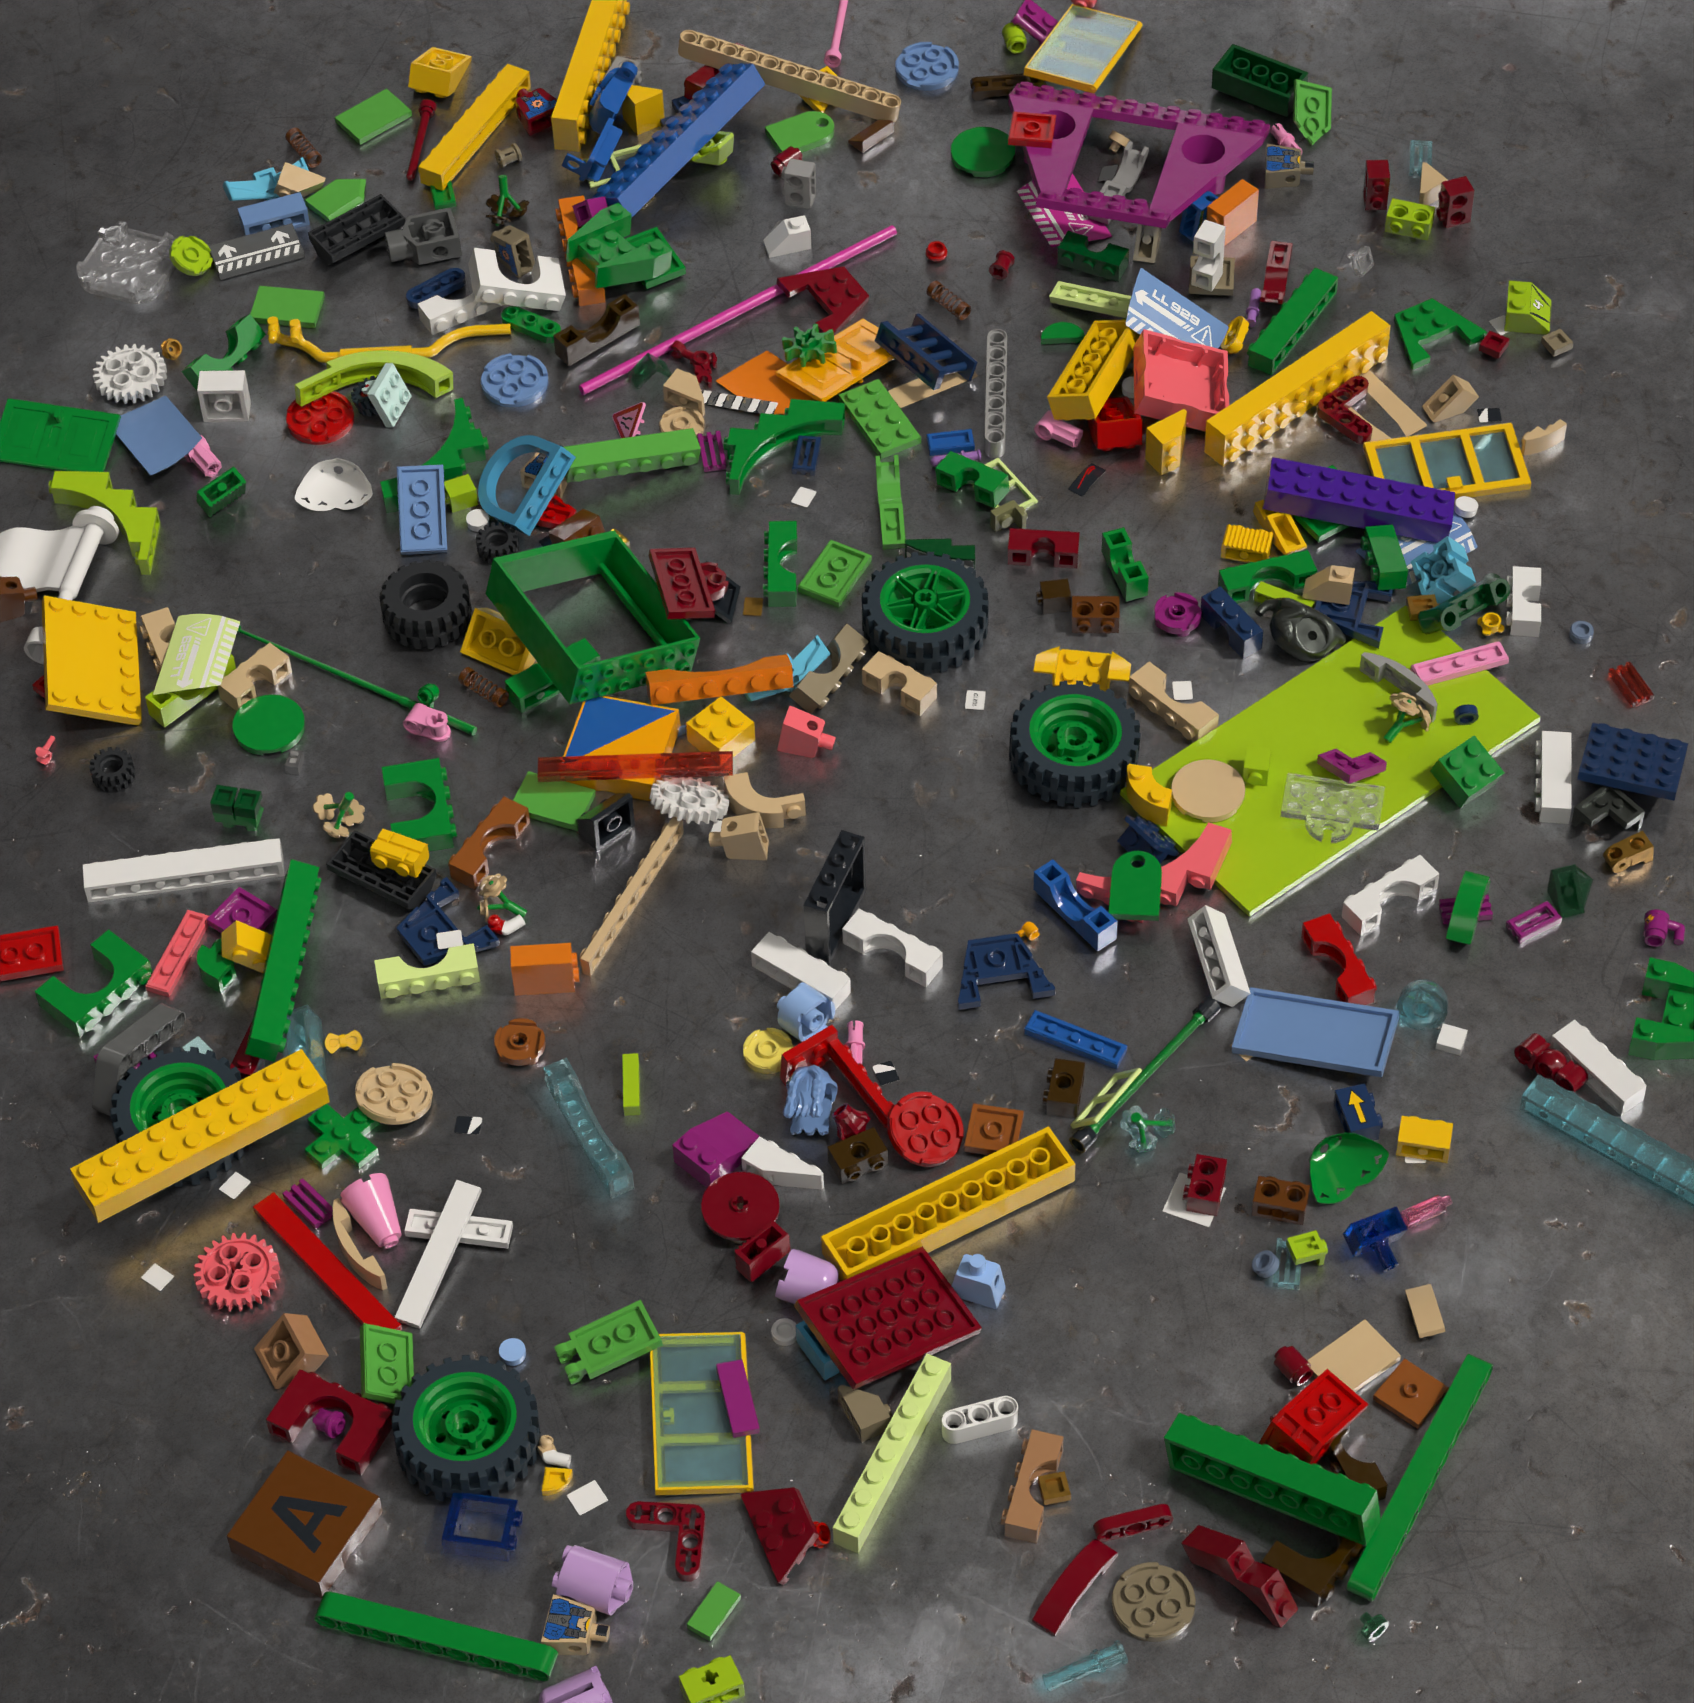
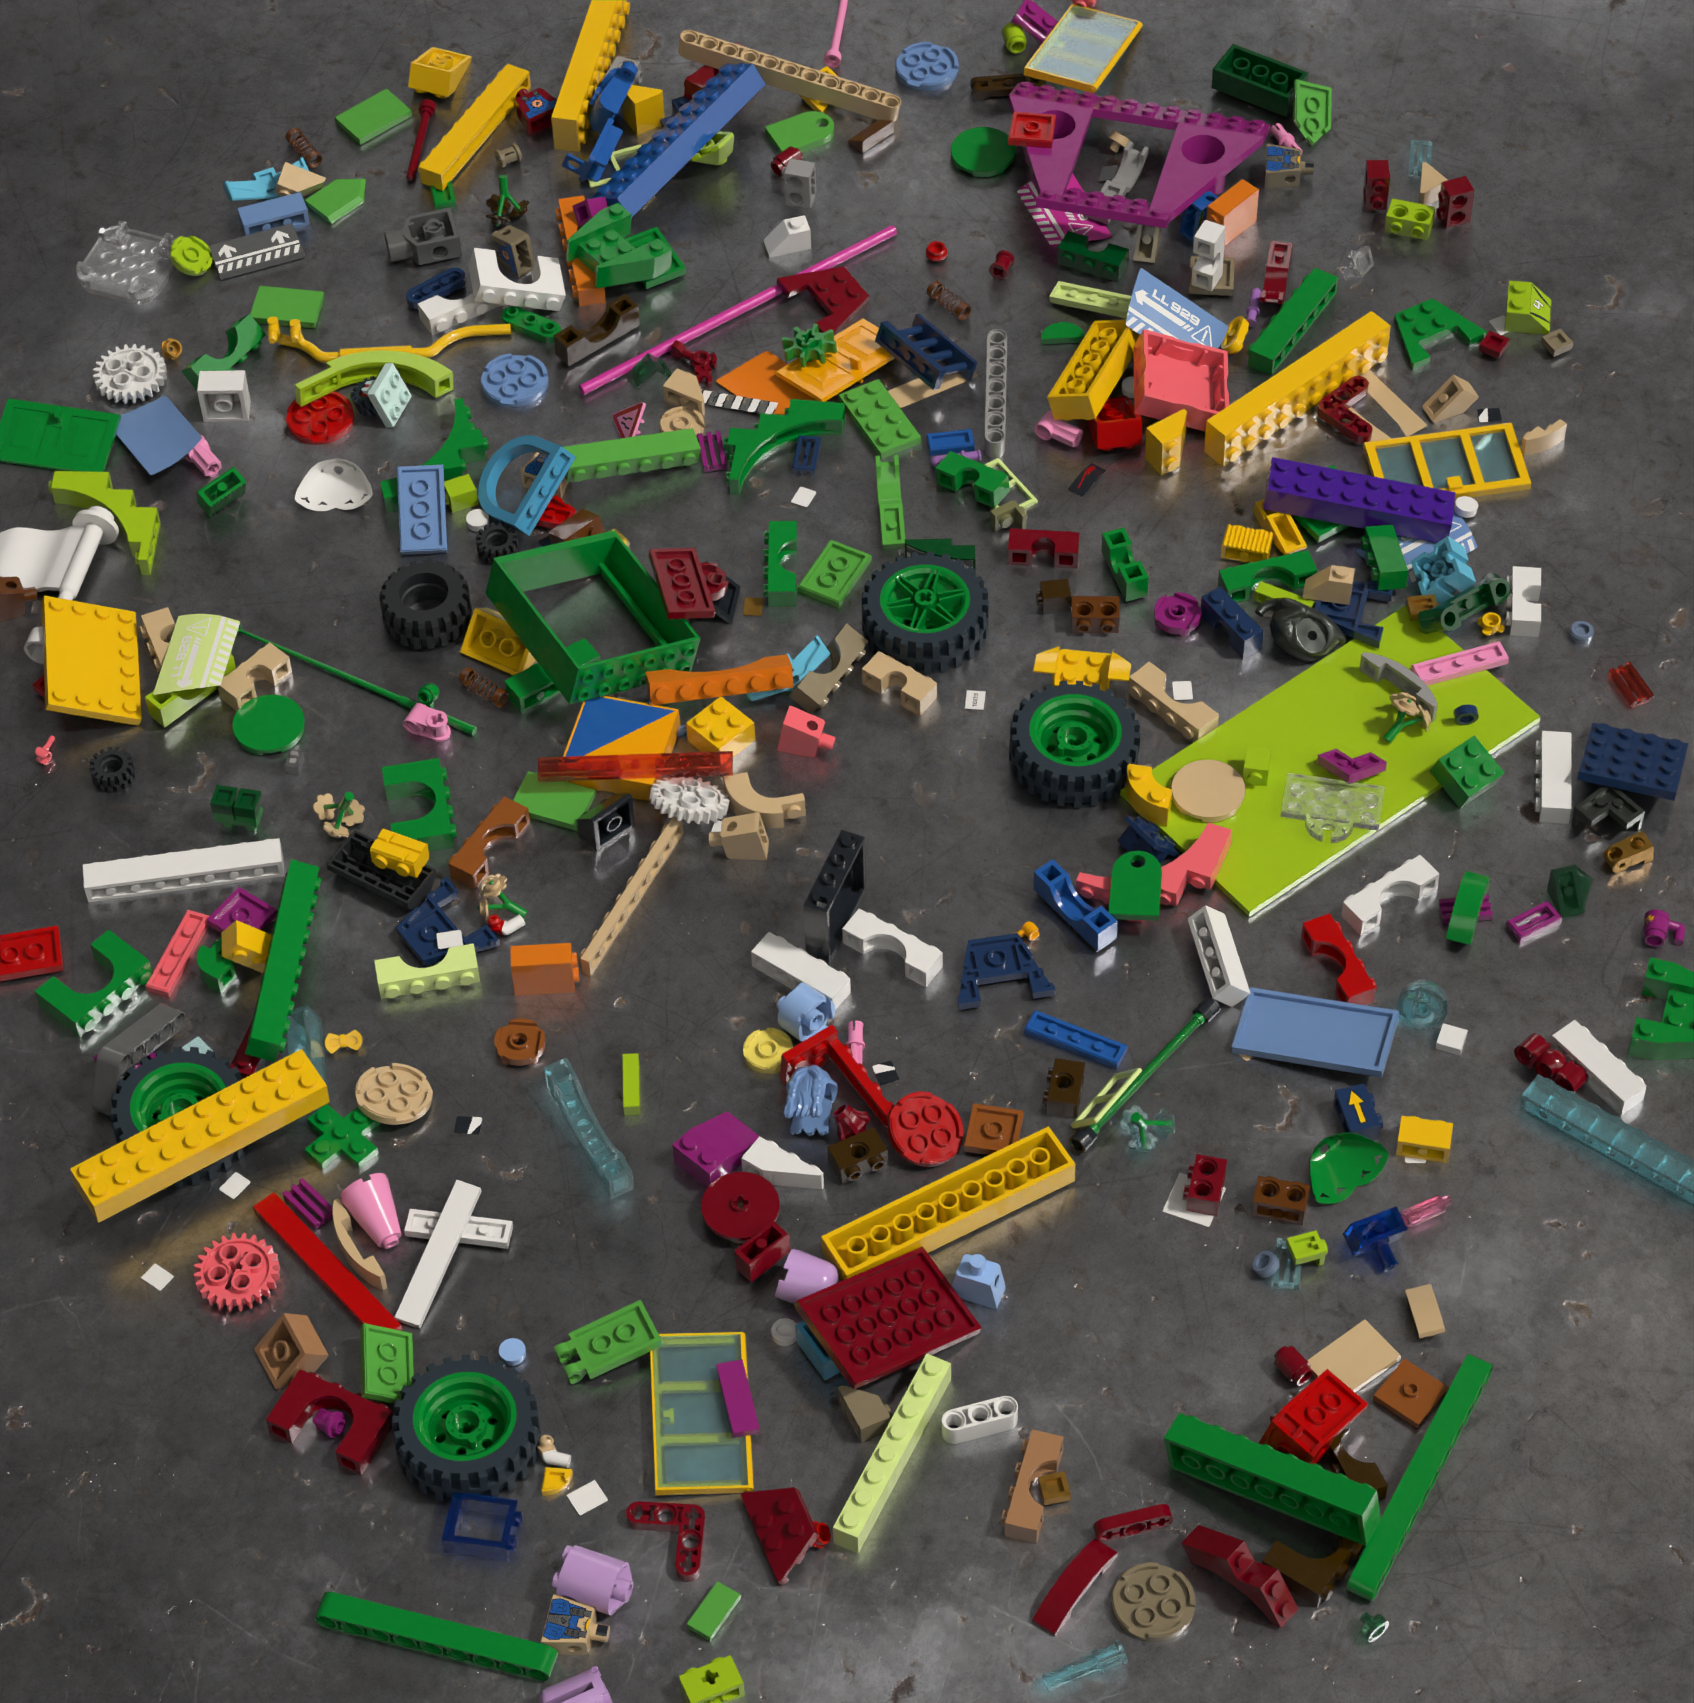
(304, 1523): reddish brown tile -> none
(355, 229): black piece -> none

